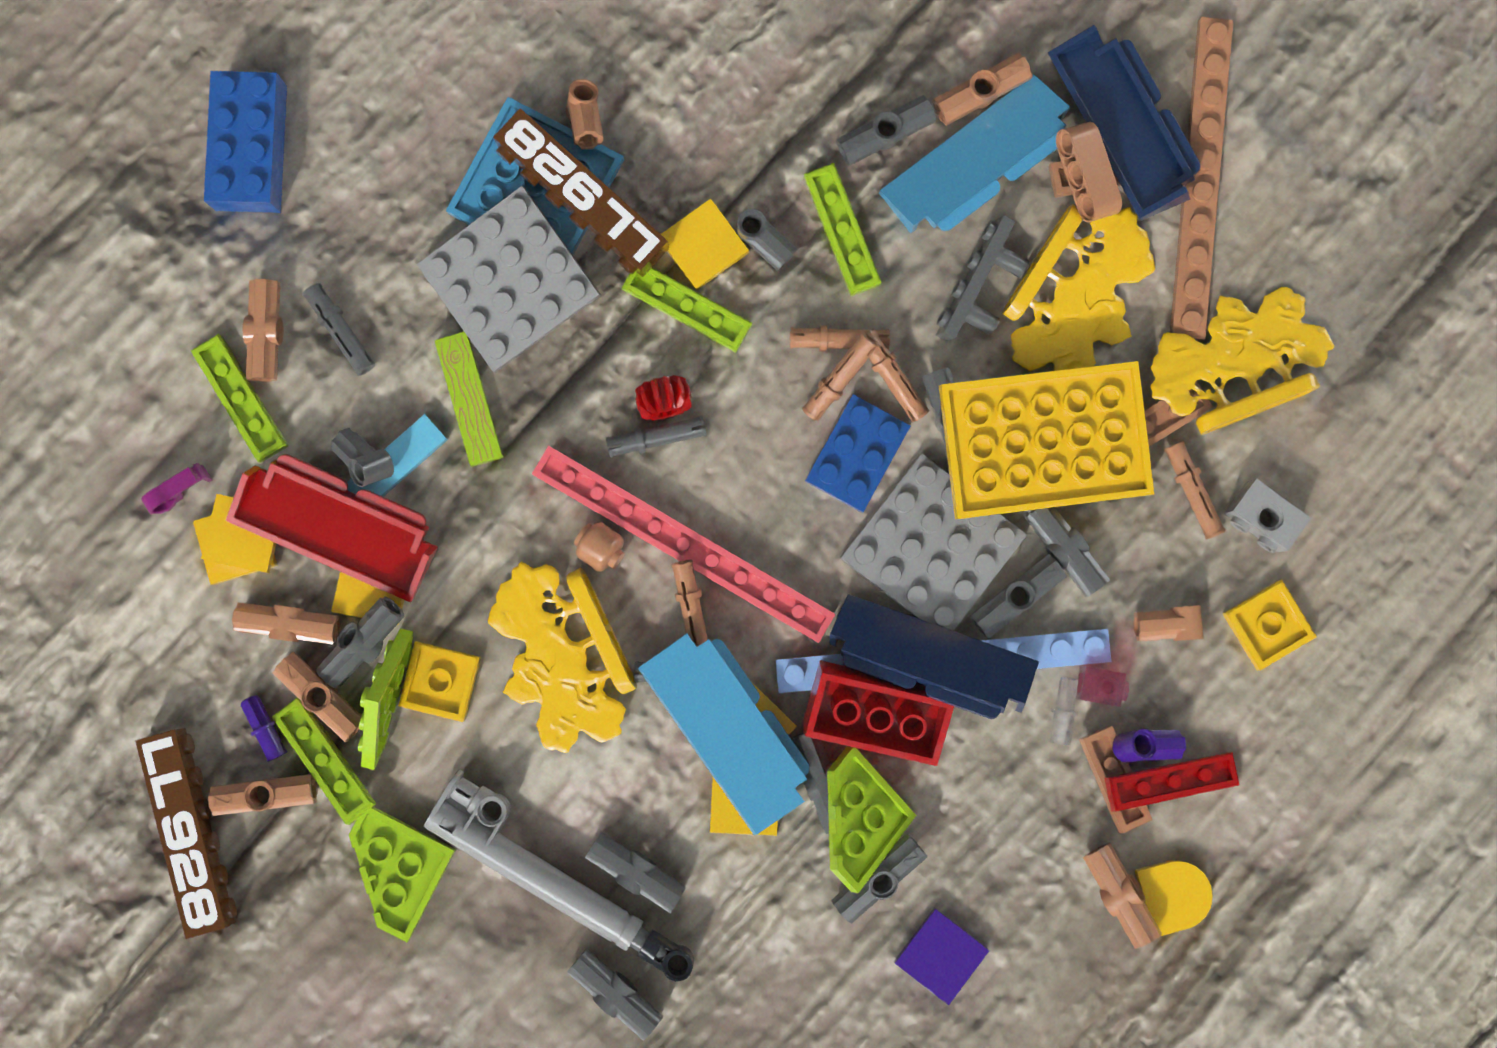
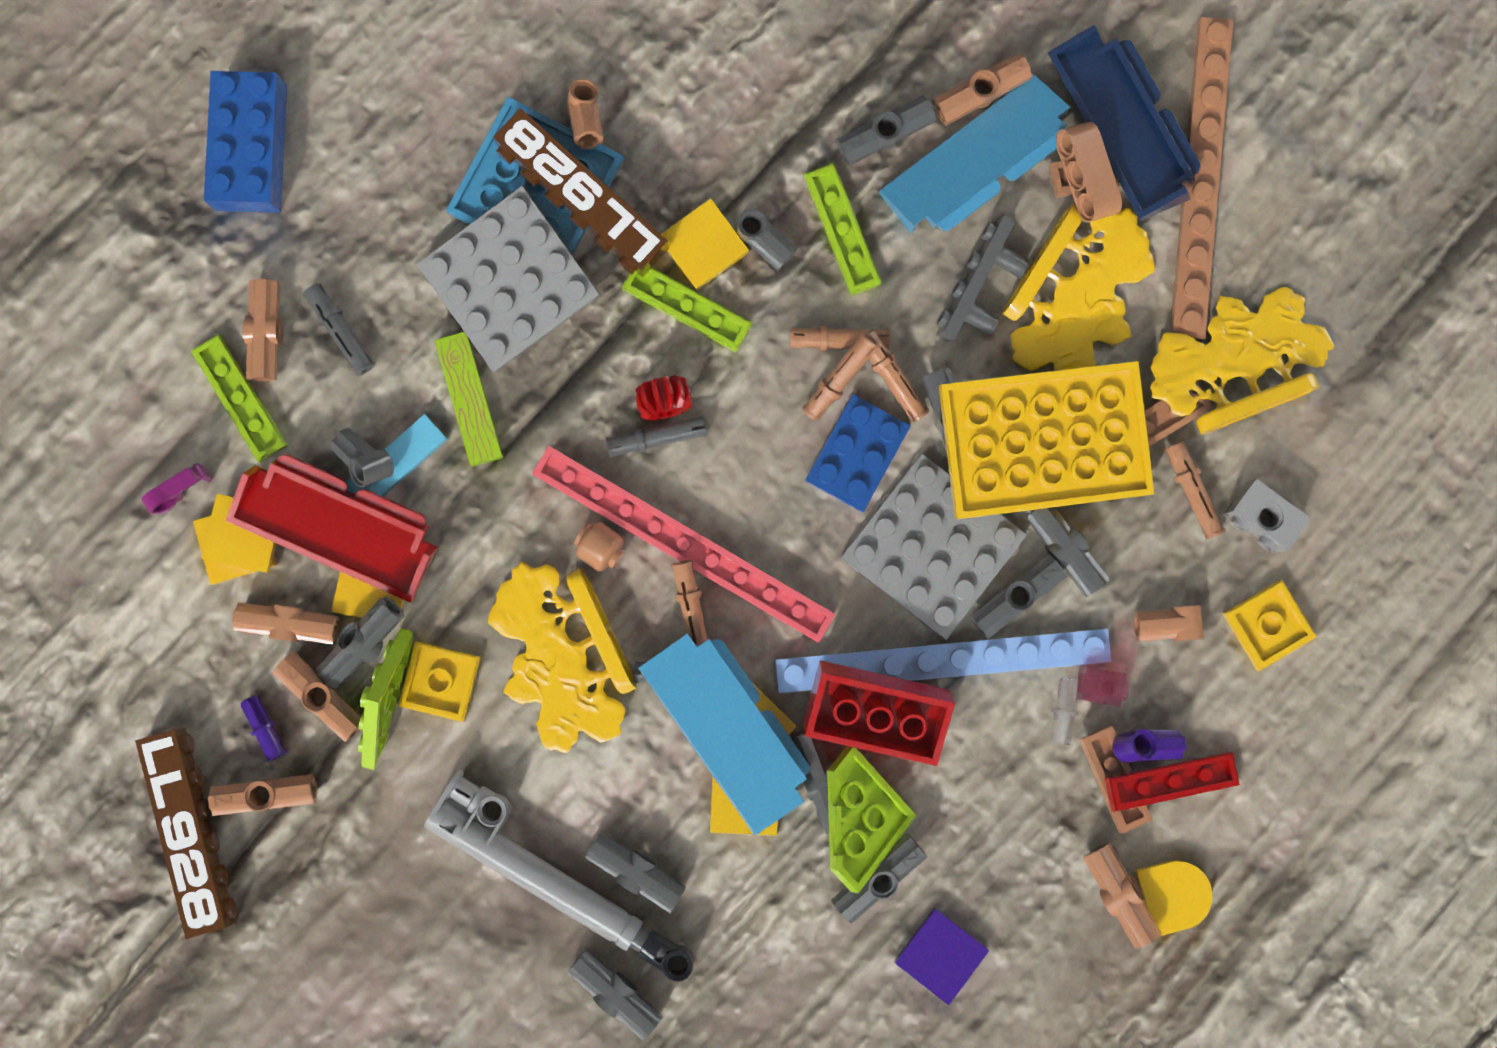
(324, 761): lime tile -> none
(398, 869): lime plate -> none
(946, 662): dark blue slope -> none

